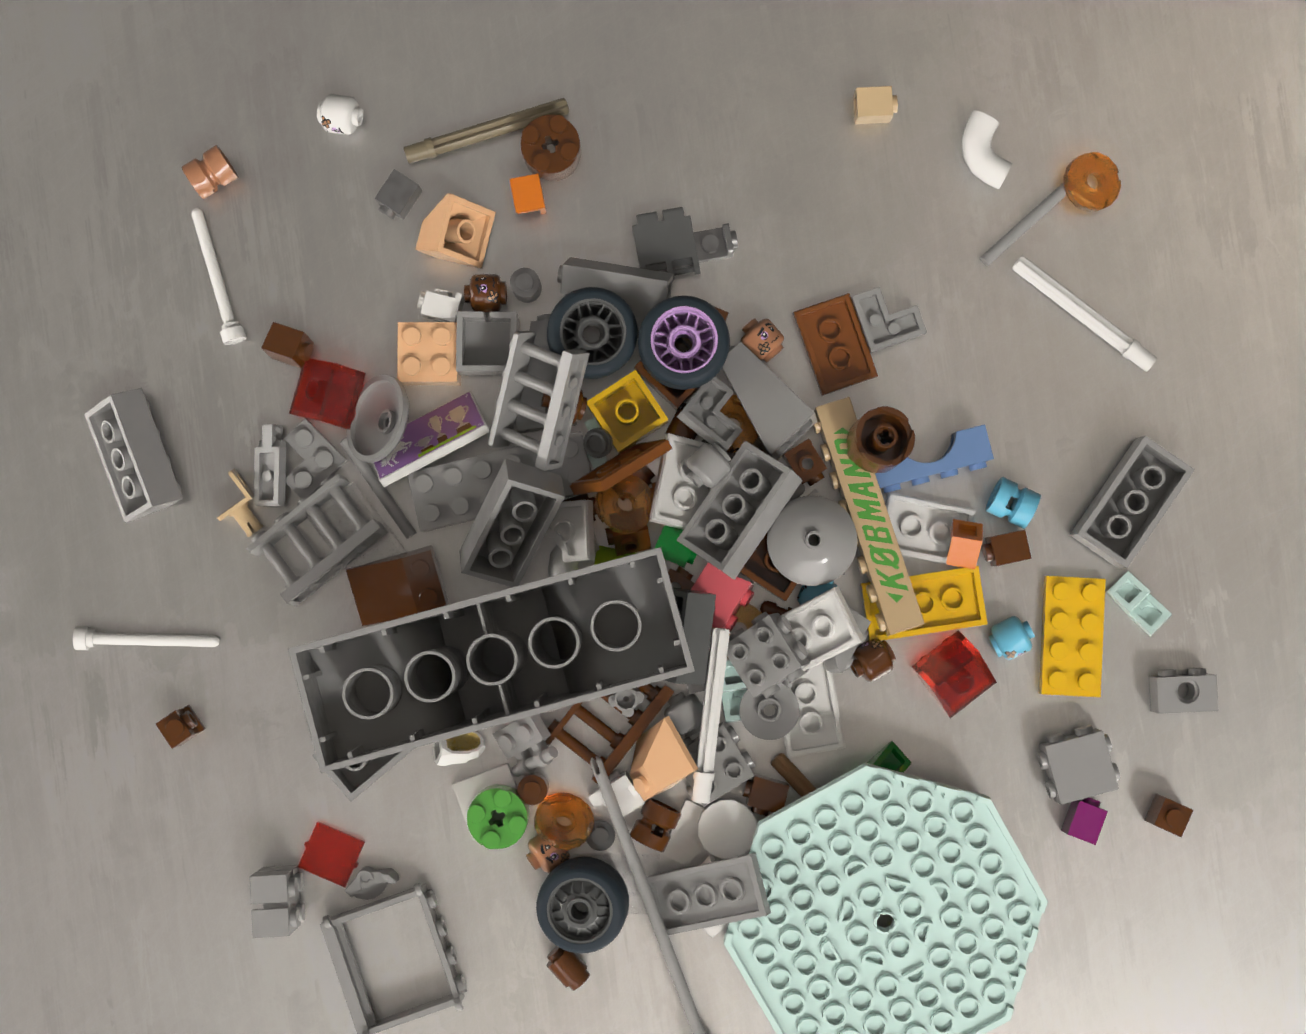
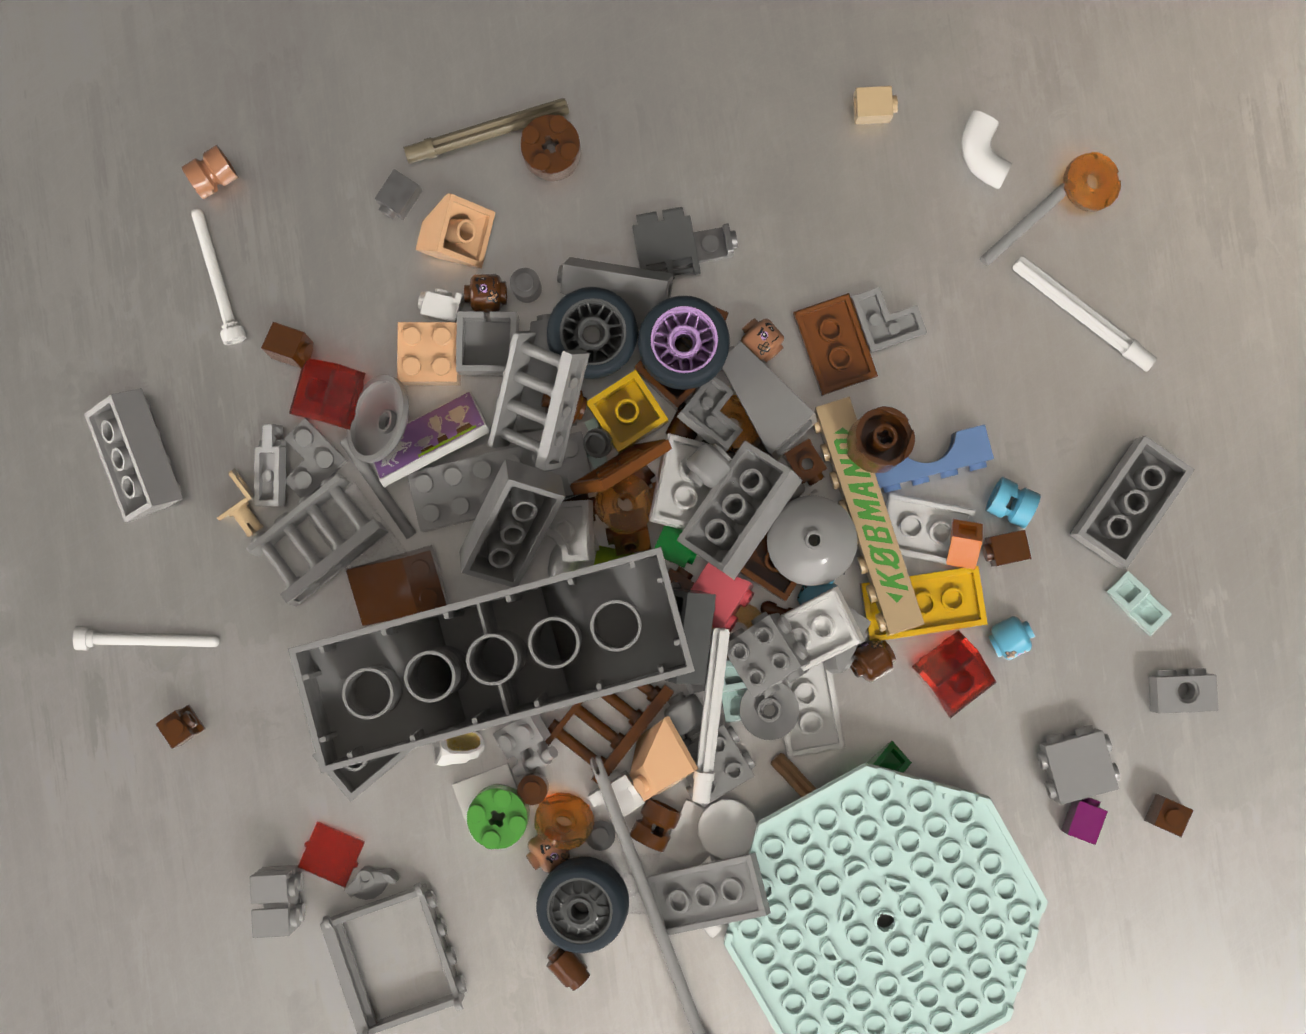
(339, 114): white head -> none
(527, 194): orange panel -> none
(627, 708): light grey plate -> none
(765, 794): reddish brown brick -> none
(1072, 636): yellow plate -> none

